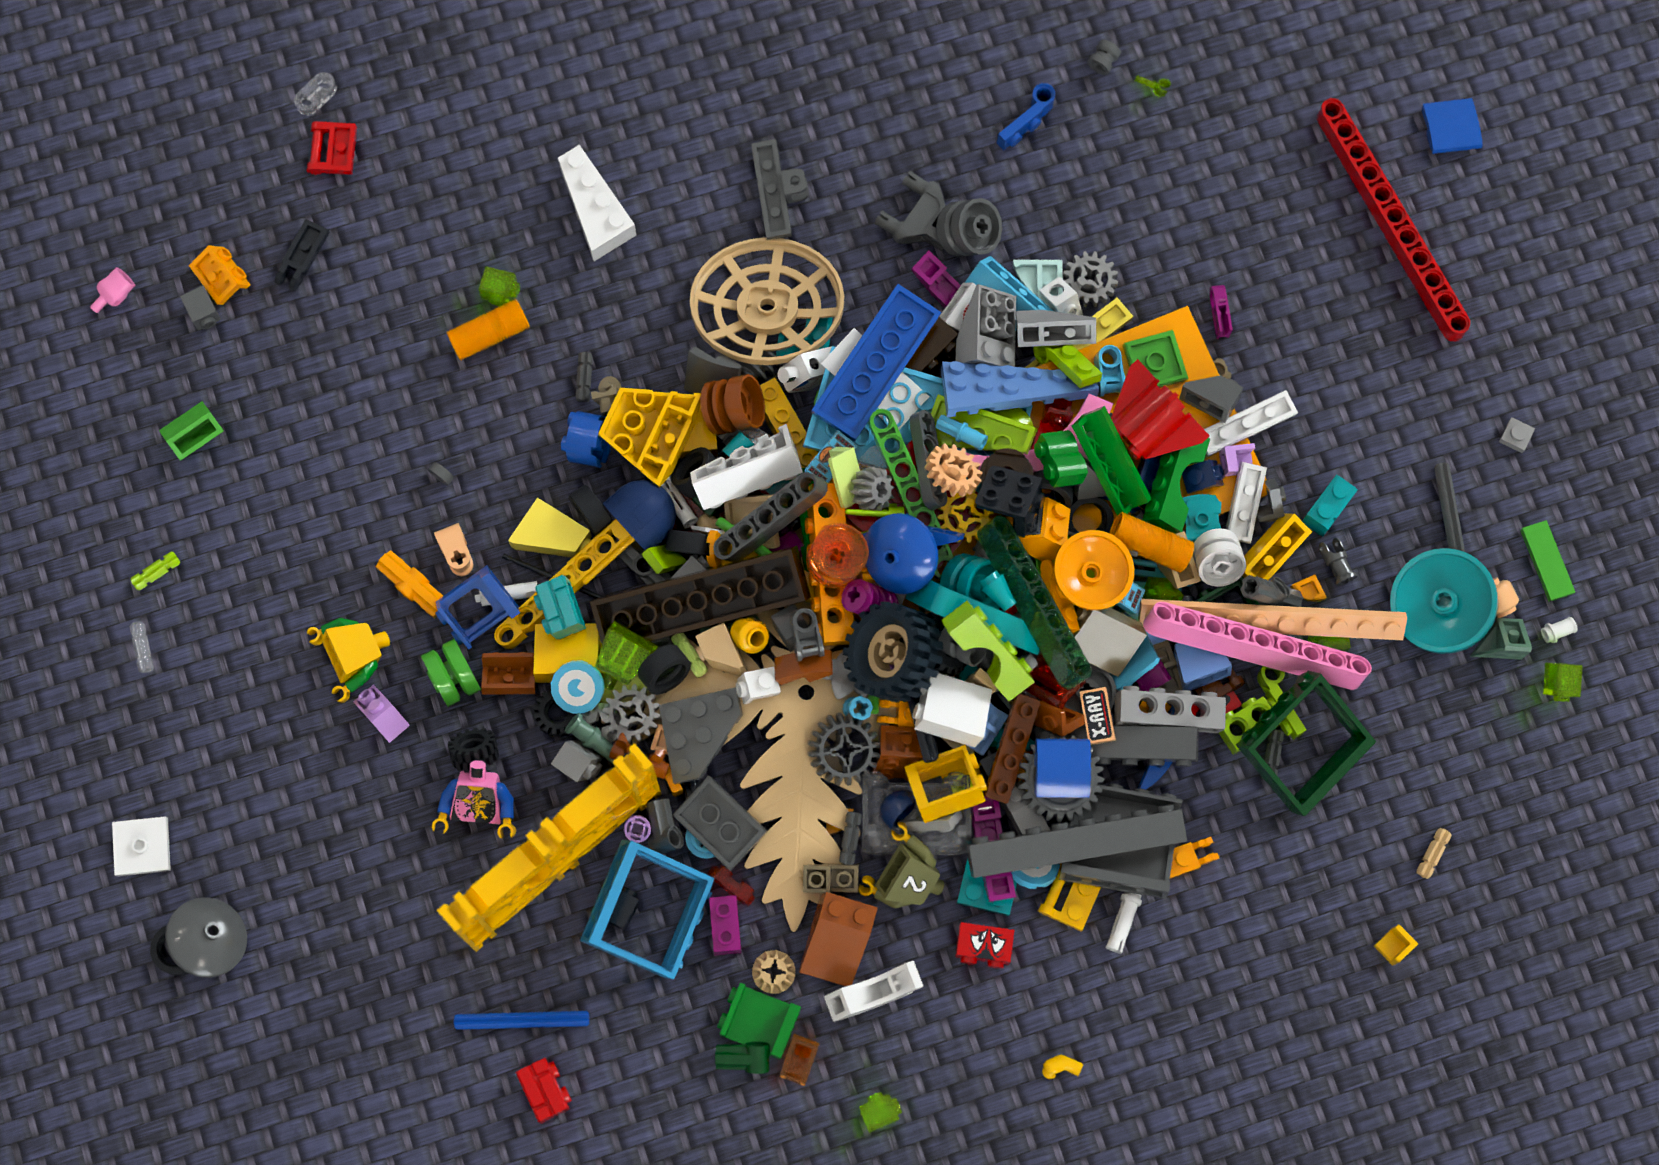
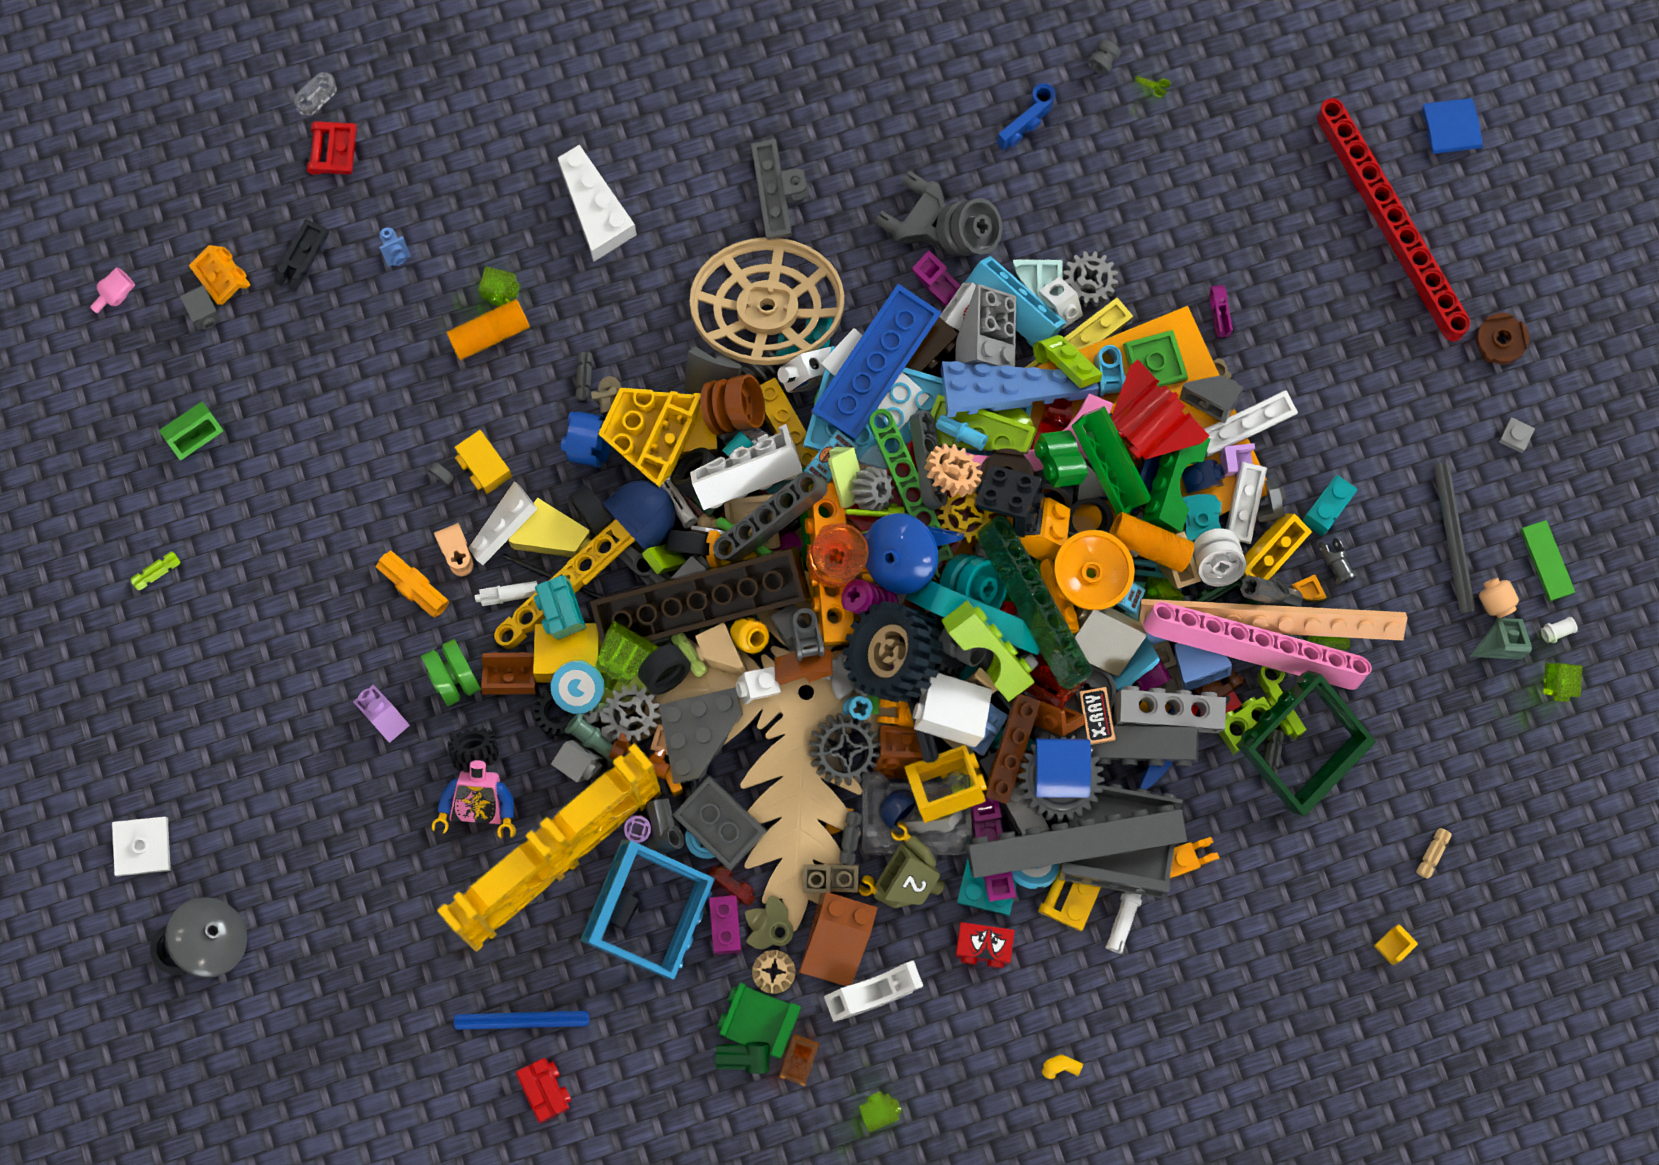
(141, 647): clear axle -> none
(351, 651): yellow torso -> none
(394, 248): none -> medium blue hinge
(483, 462): none -> yellow brick
(495, 594): blue window -> none
(503, 523): none -> white wing
(766, 922): none -> olive plate
(998, 590): teal cone -> none
(1053, 328): light grey slope -> none
(1446, 600): teal dish -> none
(1510, 327): none -> reddish brown plate

